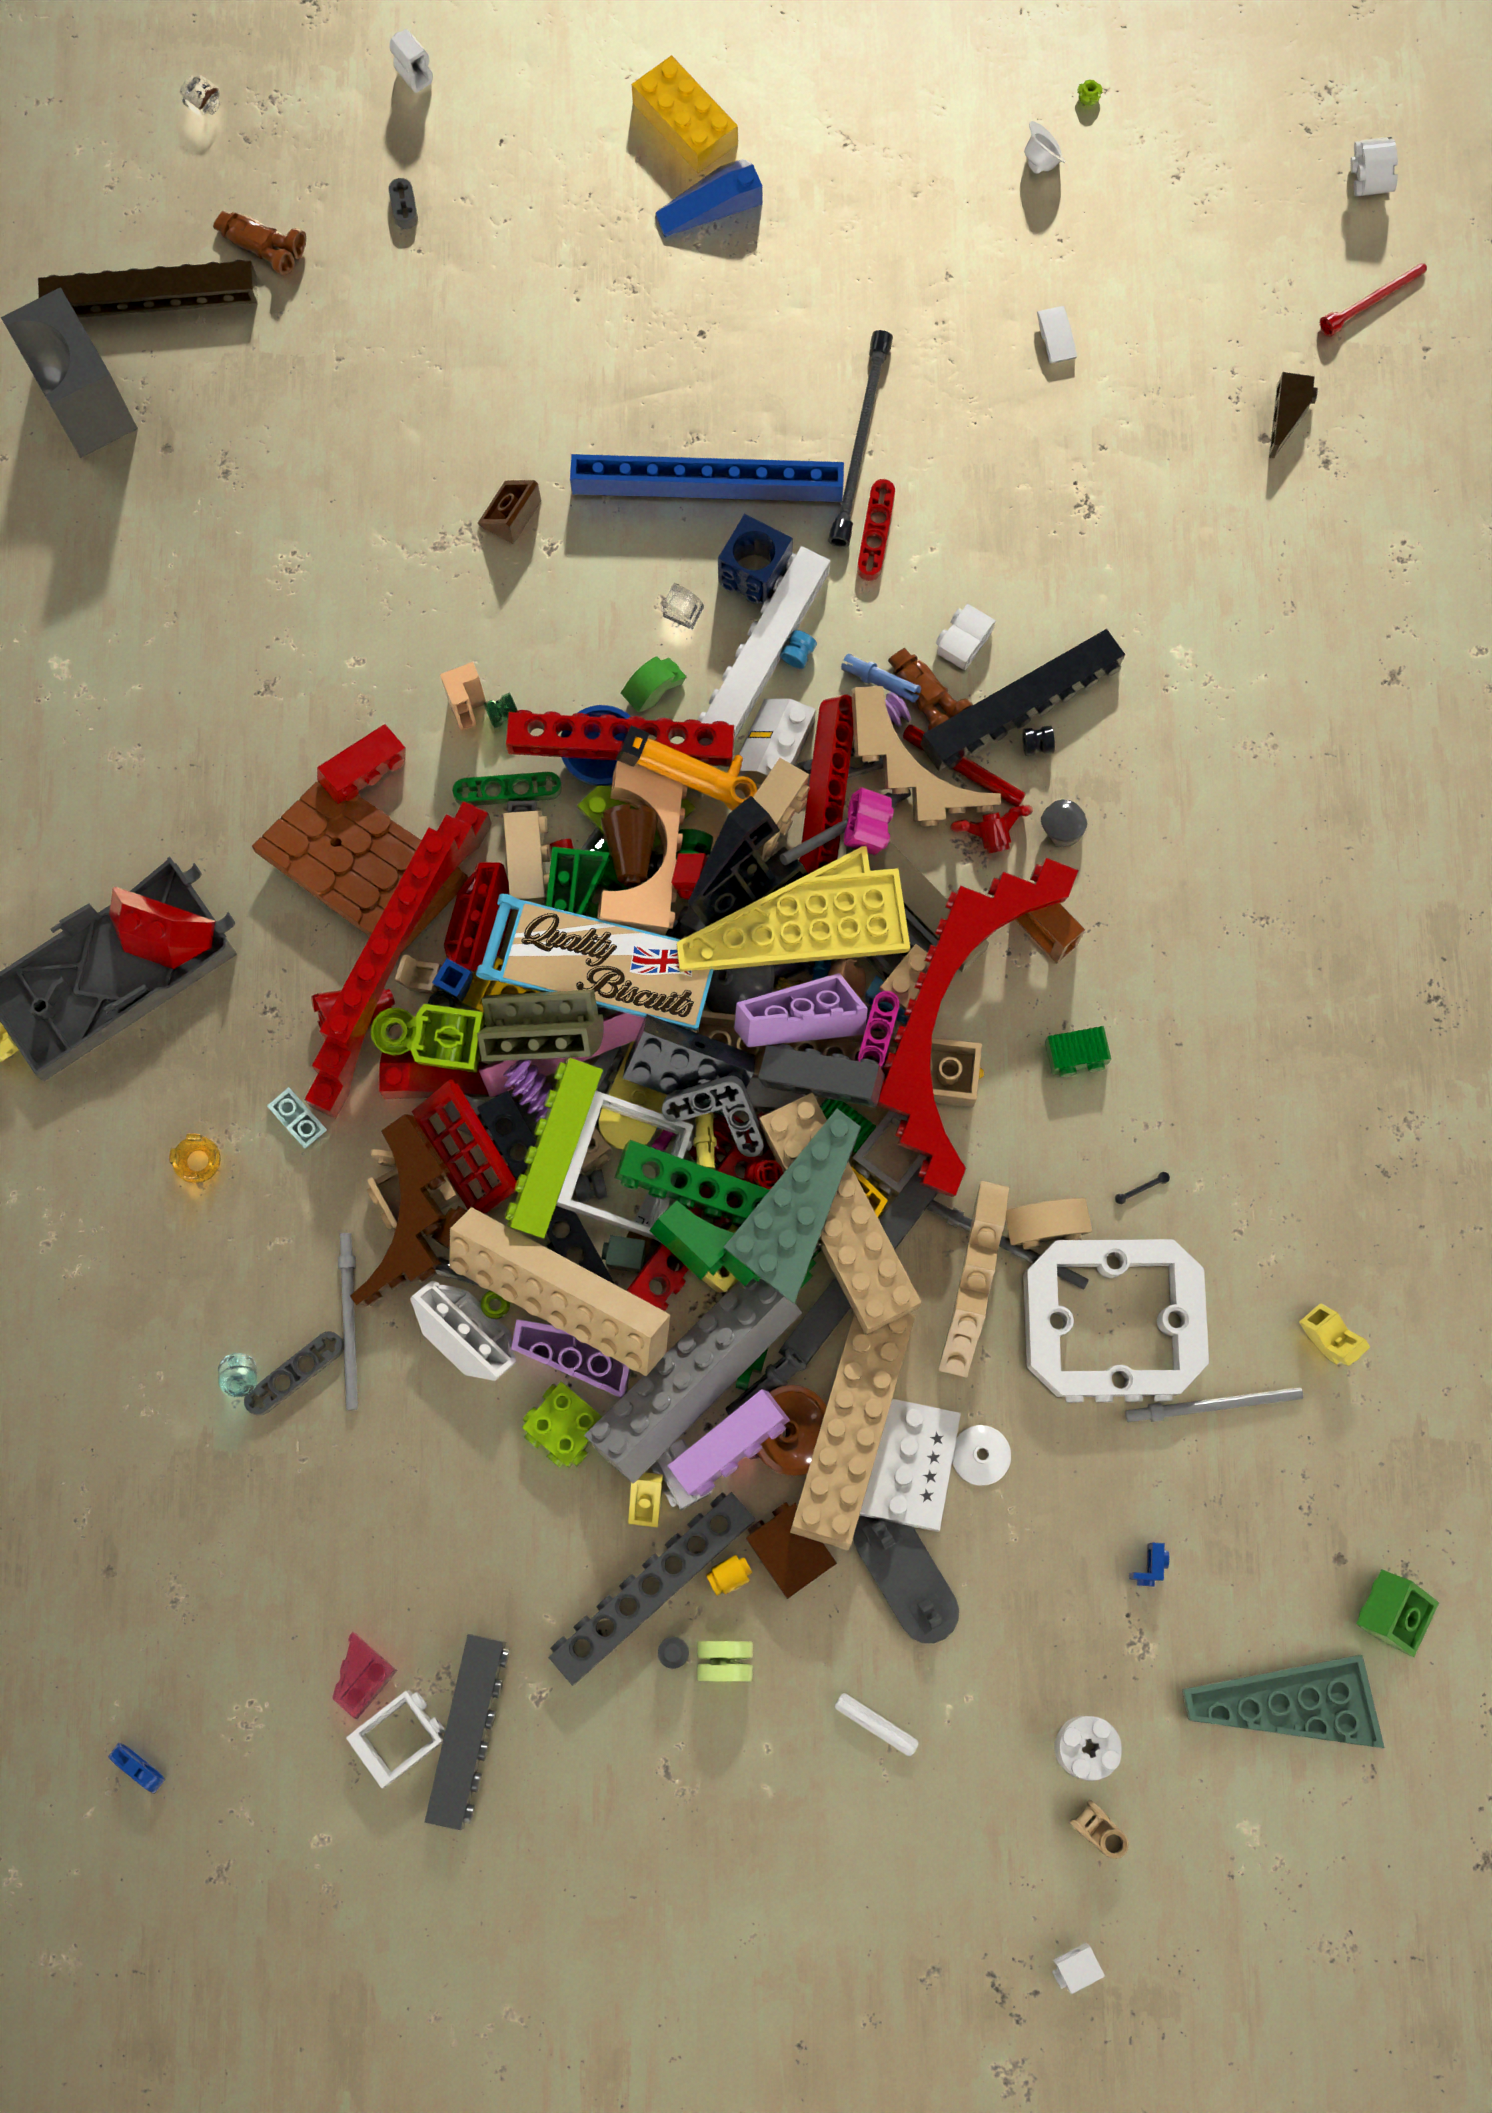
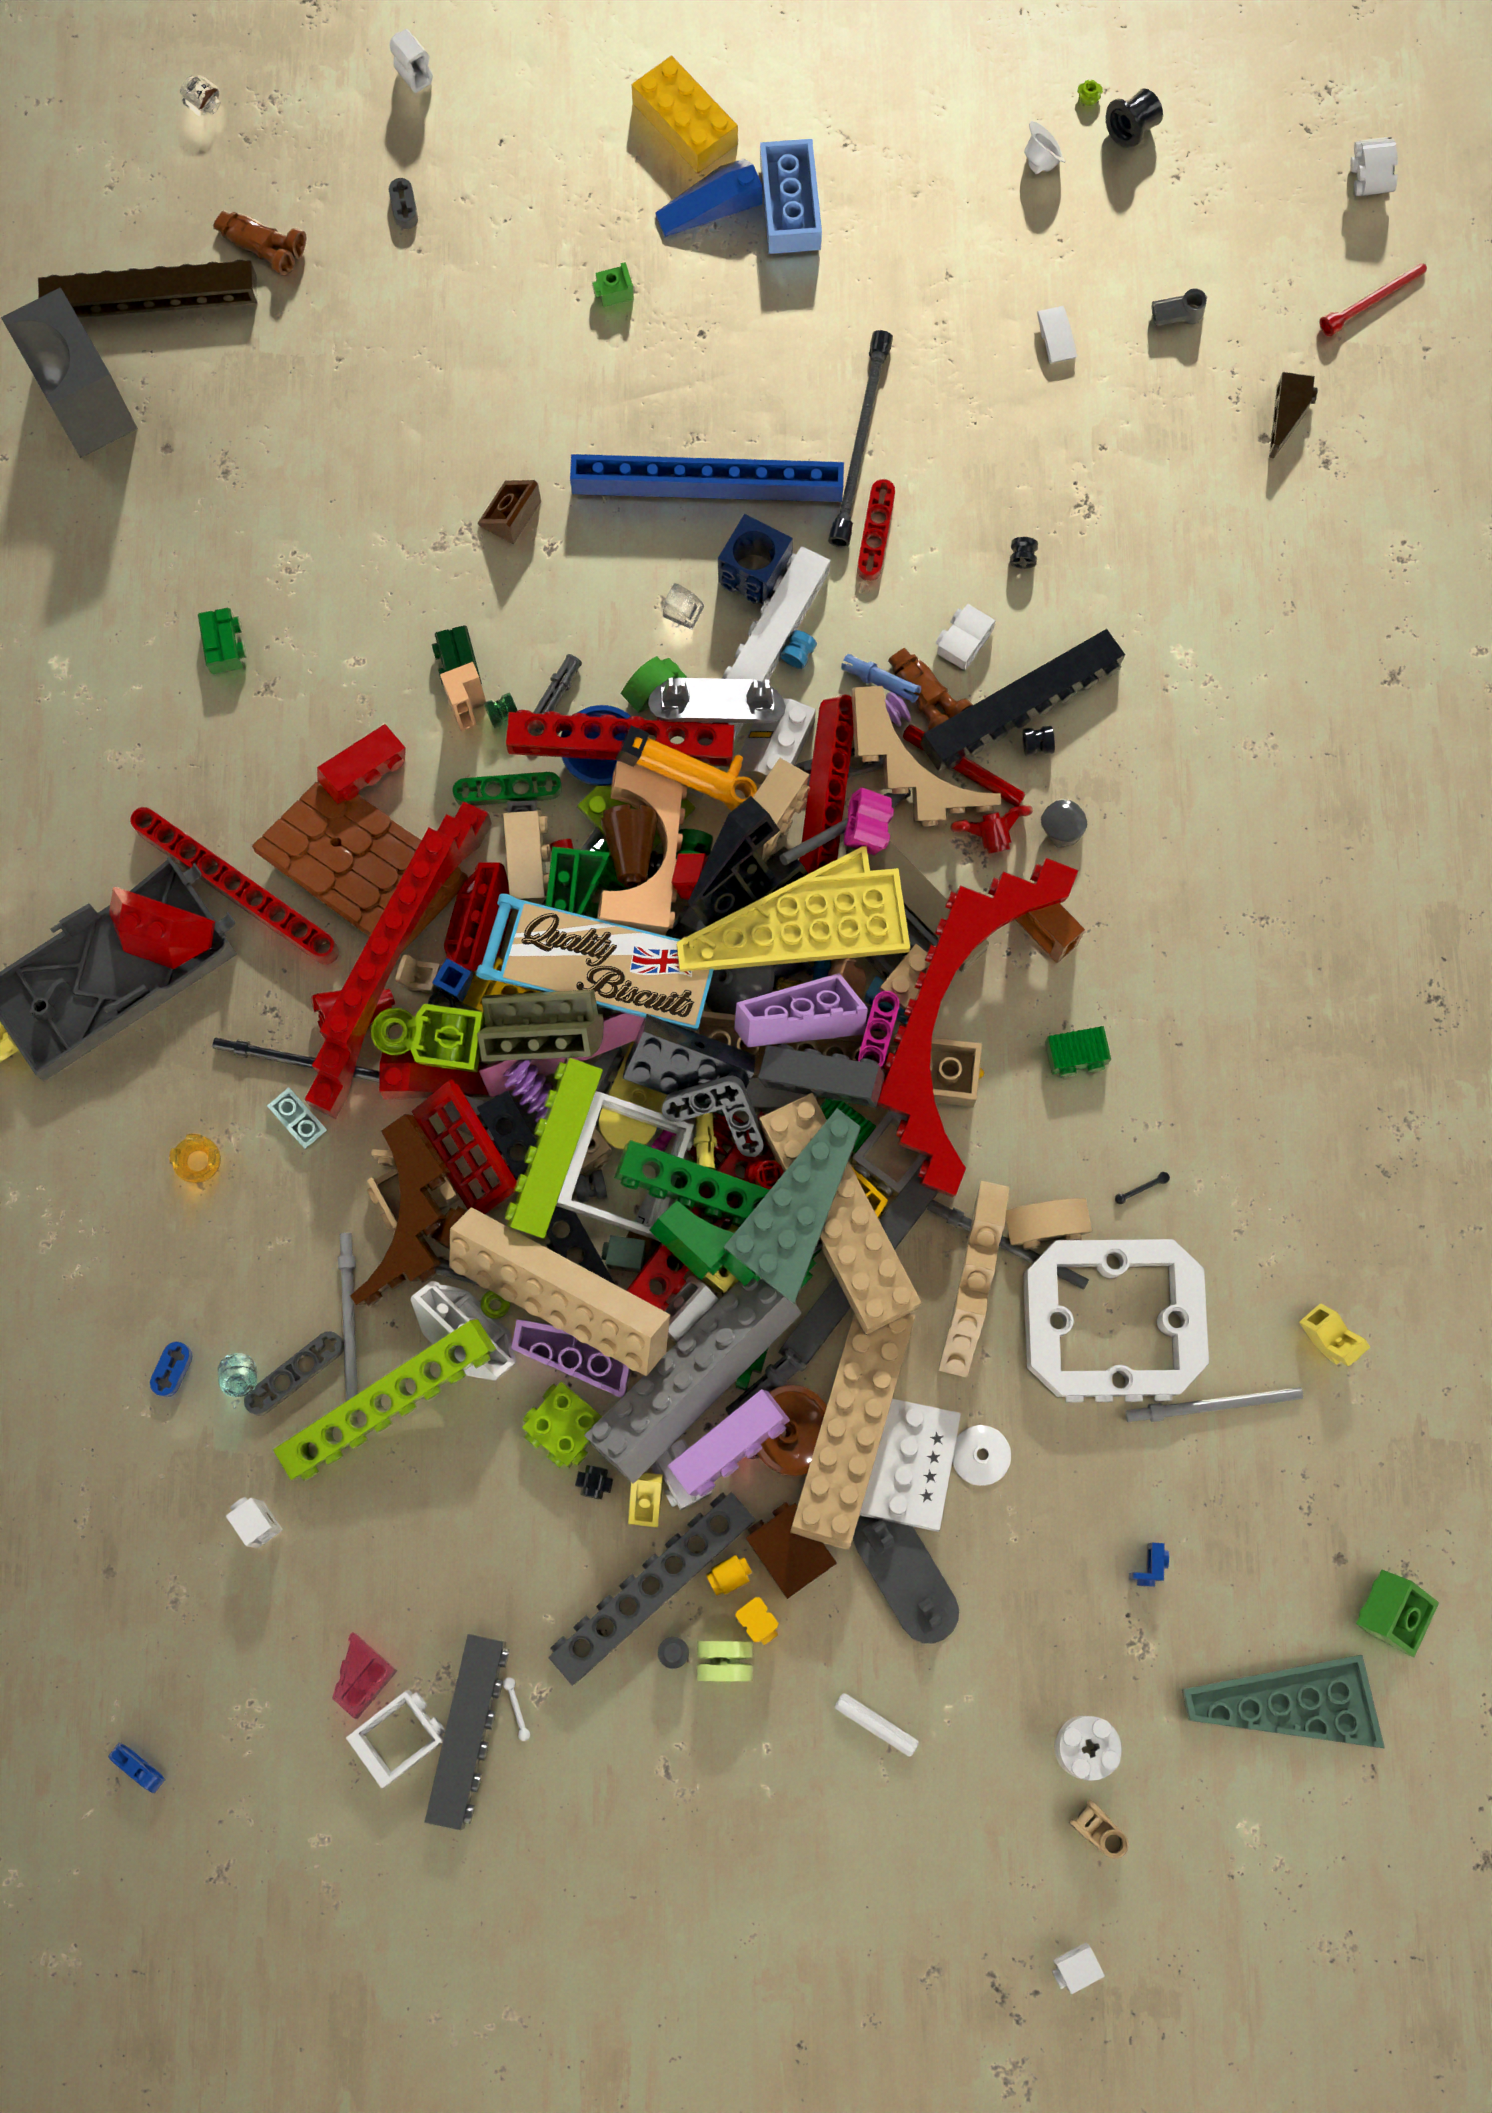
(177, 1372): none -> blue beam
(221, 640): none -> green brick
(243, 894): none -> red beam
(244, 1049): none -> black bar
(253, 1522): none -> white brick
(294, 1452): none -> lime brick
(454, 649): none -> dark green brick
(509, 1684): none -> white hinge
(568, 667): none -> dark grey pin
(594, 1482): none -> black gear
(613, 285): none -> bright green brick
(688, 1307): none -> white brick
(716, 701): none -> piece
(759, 1623): none -> yellow brick
(790, 196): none -> light blue brick
(1023, 552): none -> black wheel
(1131, 117): none -> black piece
(1178, 308): none -> dark grey piece

